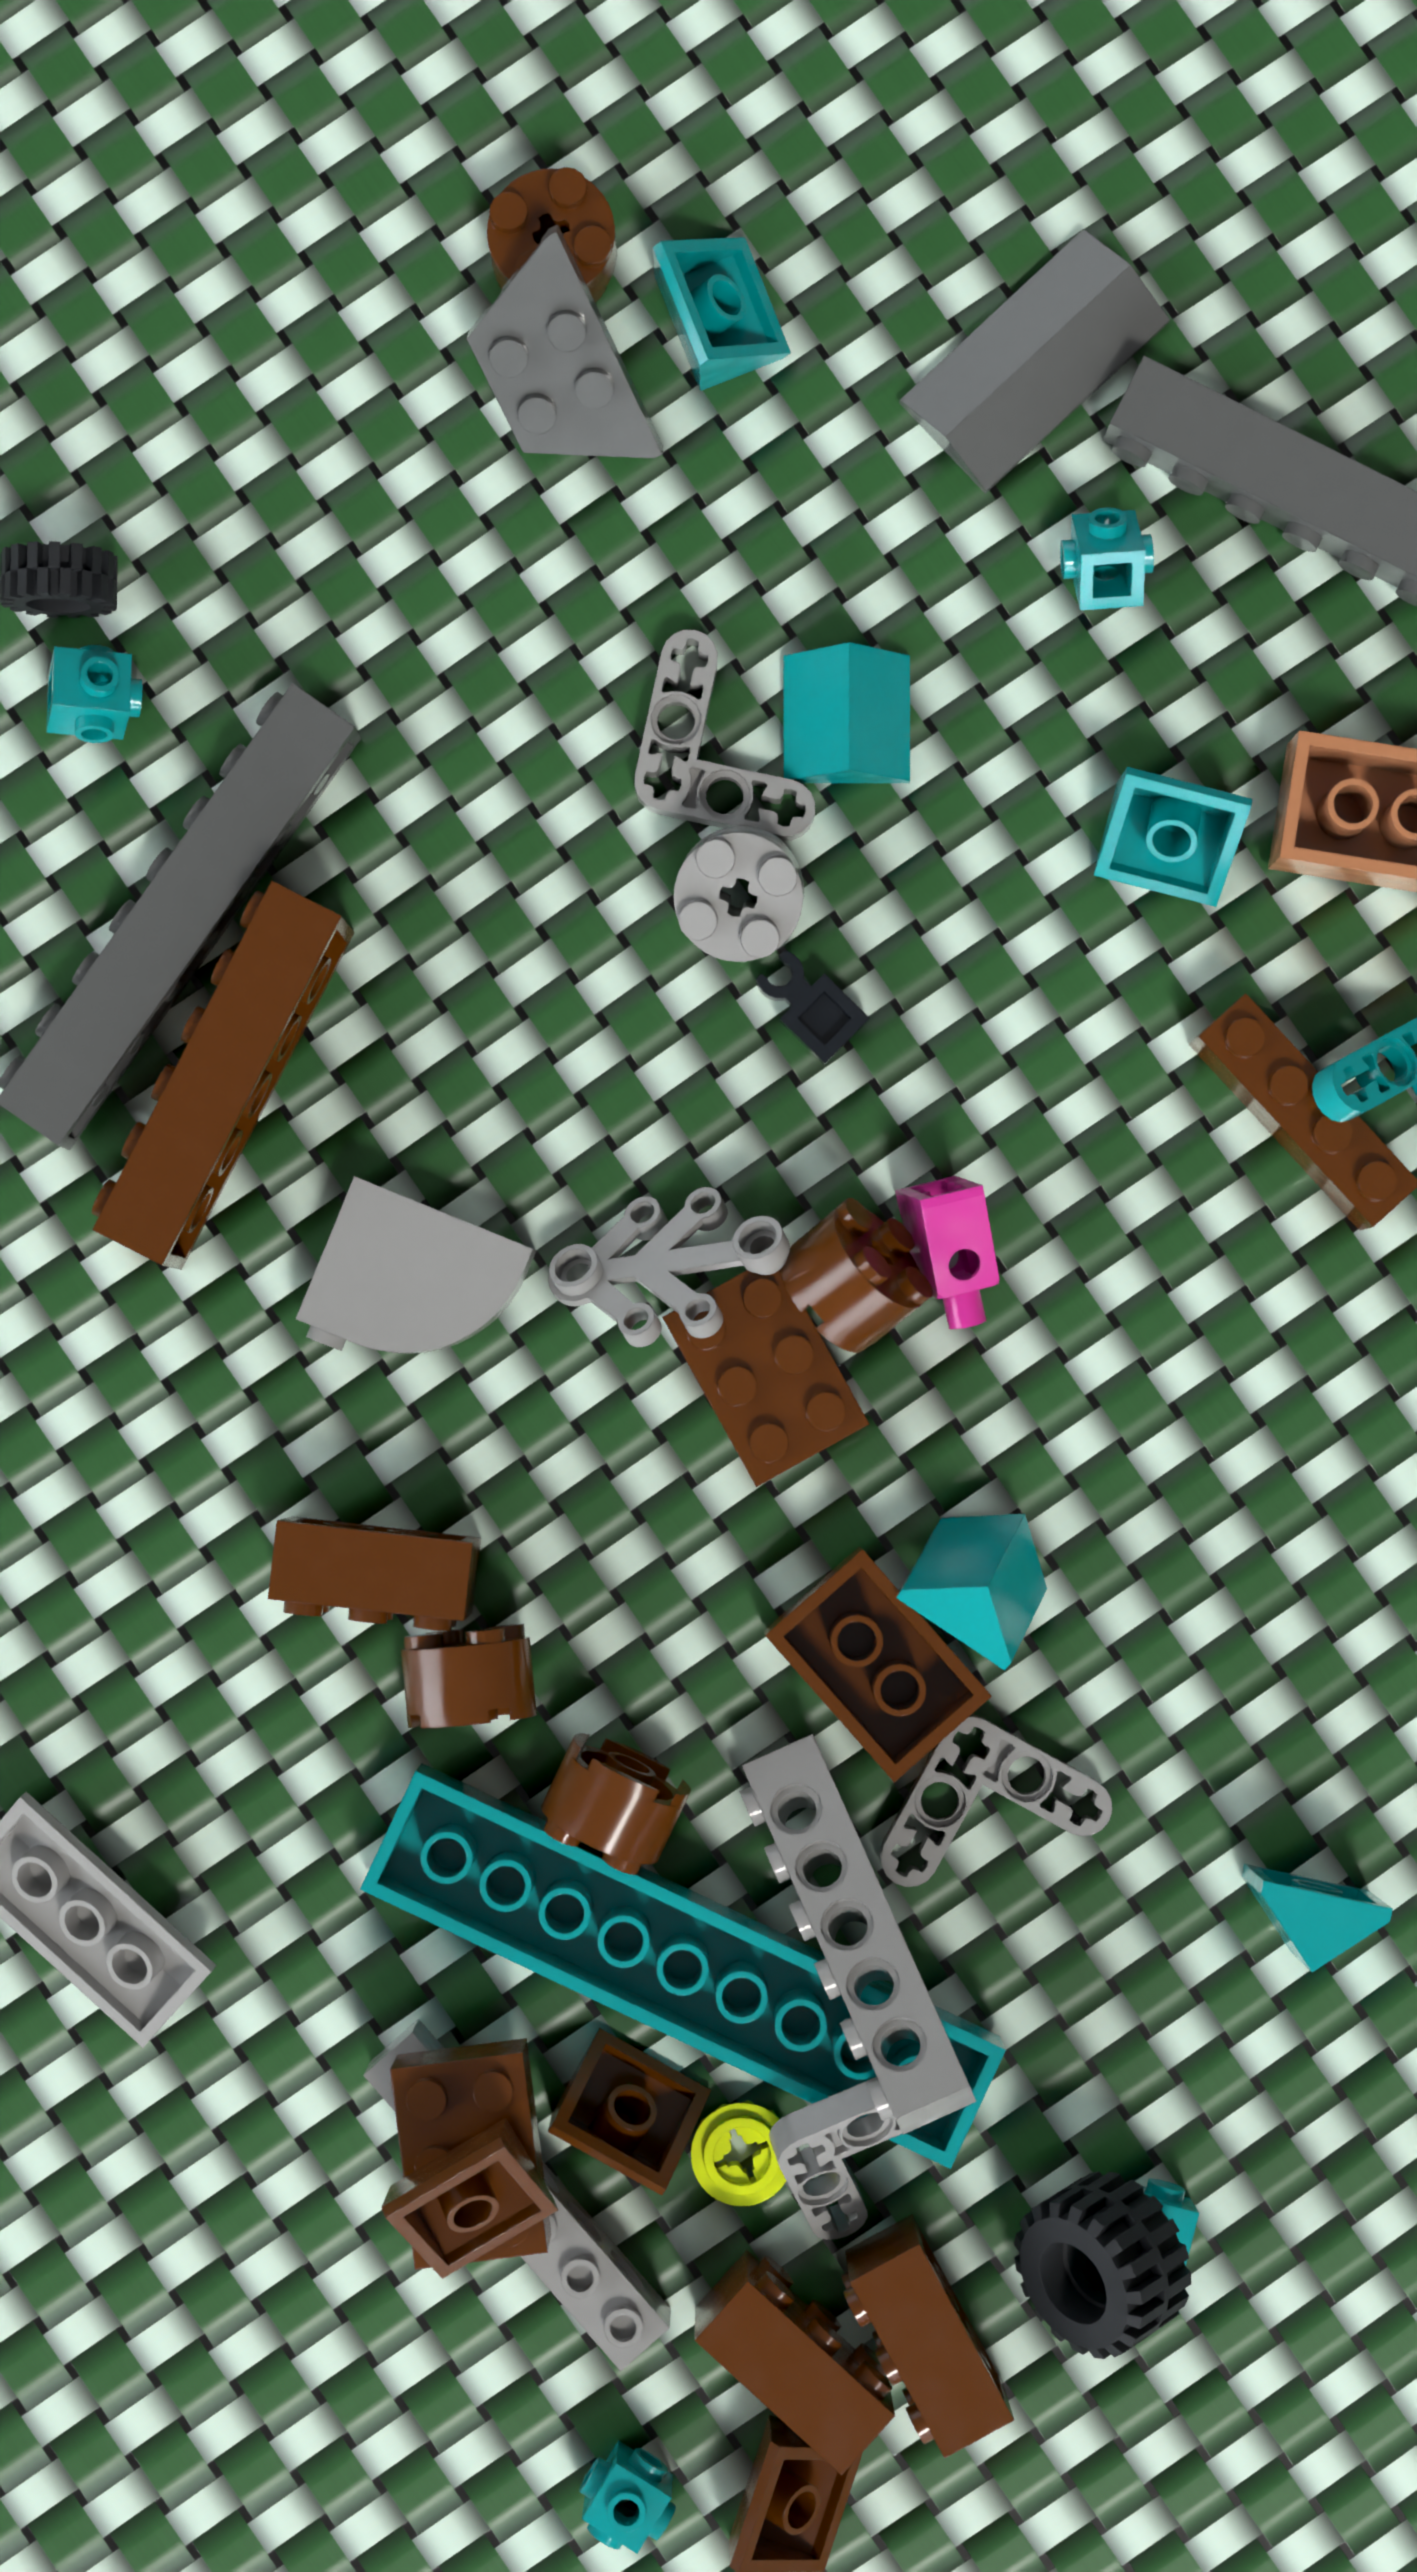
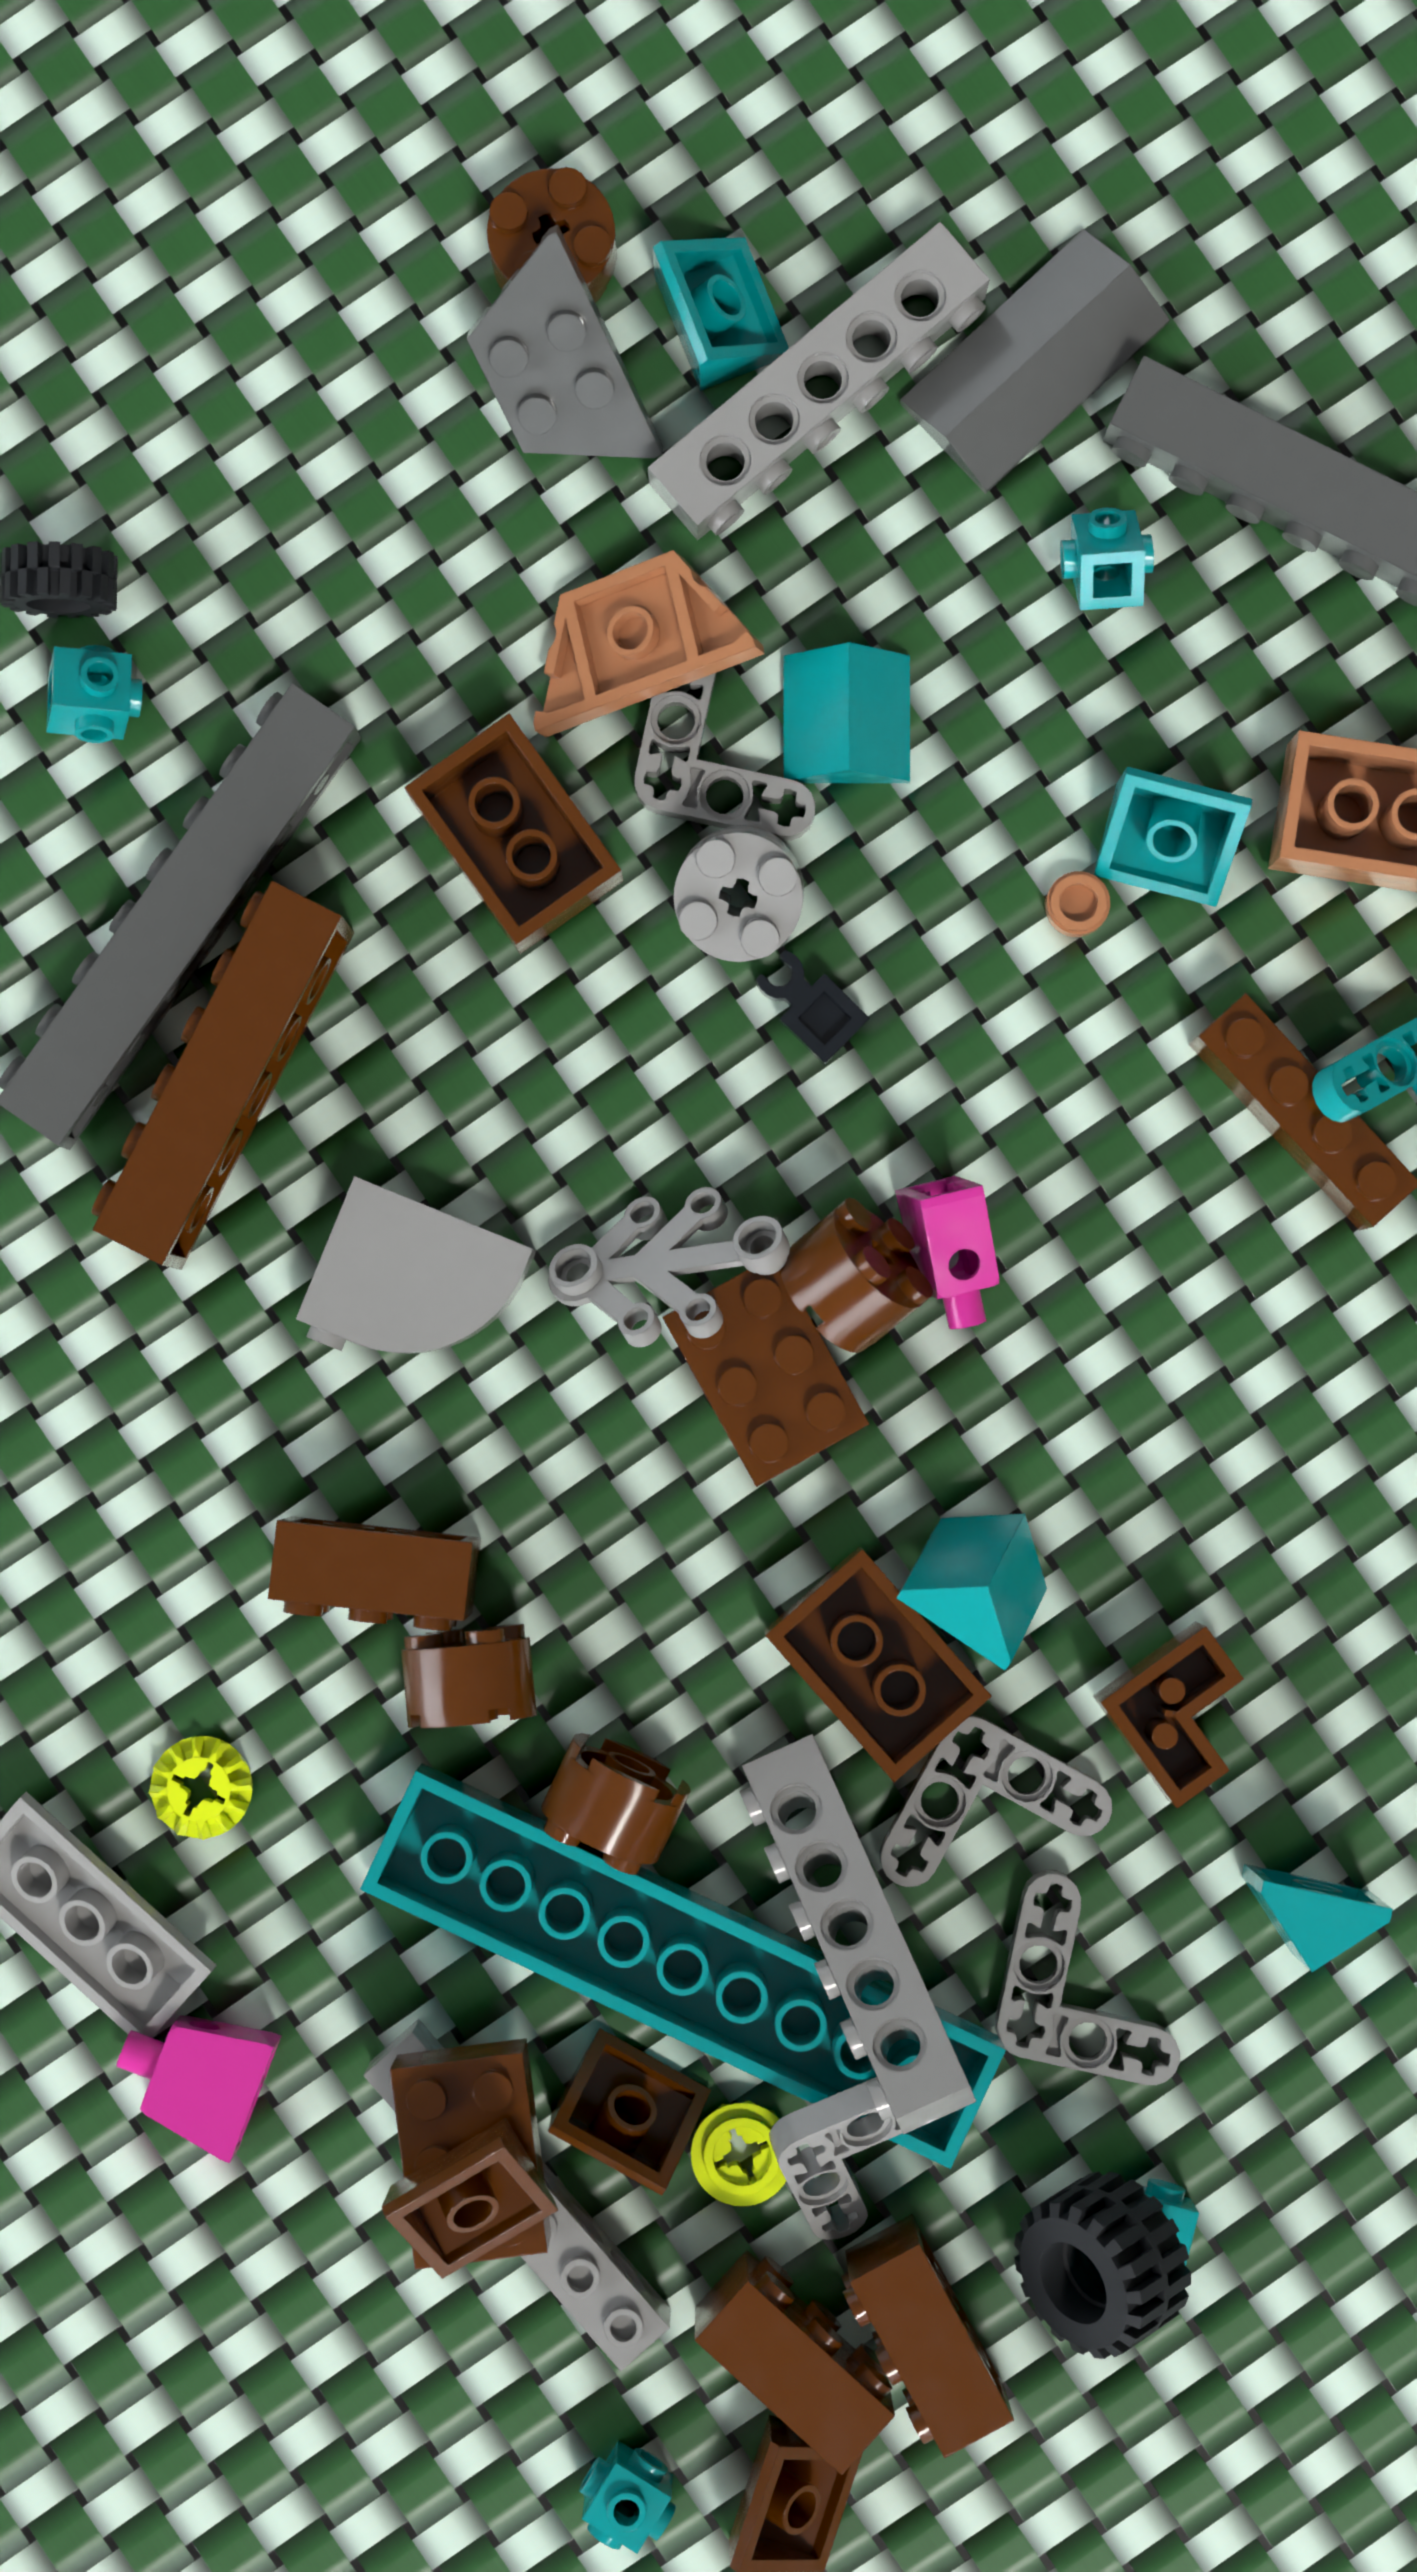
(202, 2079): none -> dark pink torso
(229, 1778): none -> neon yellow gear
(514, 833): none -> reddish brown brick
(636, 640): none -> nougat wing
(931, 268): none -> light grey brick
(1060, 2018): none -> light grey beam
(1077, 904): none -> nougat tile
(1156, 1706): none -> reddish brown brick

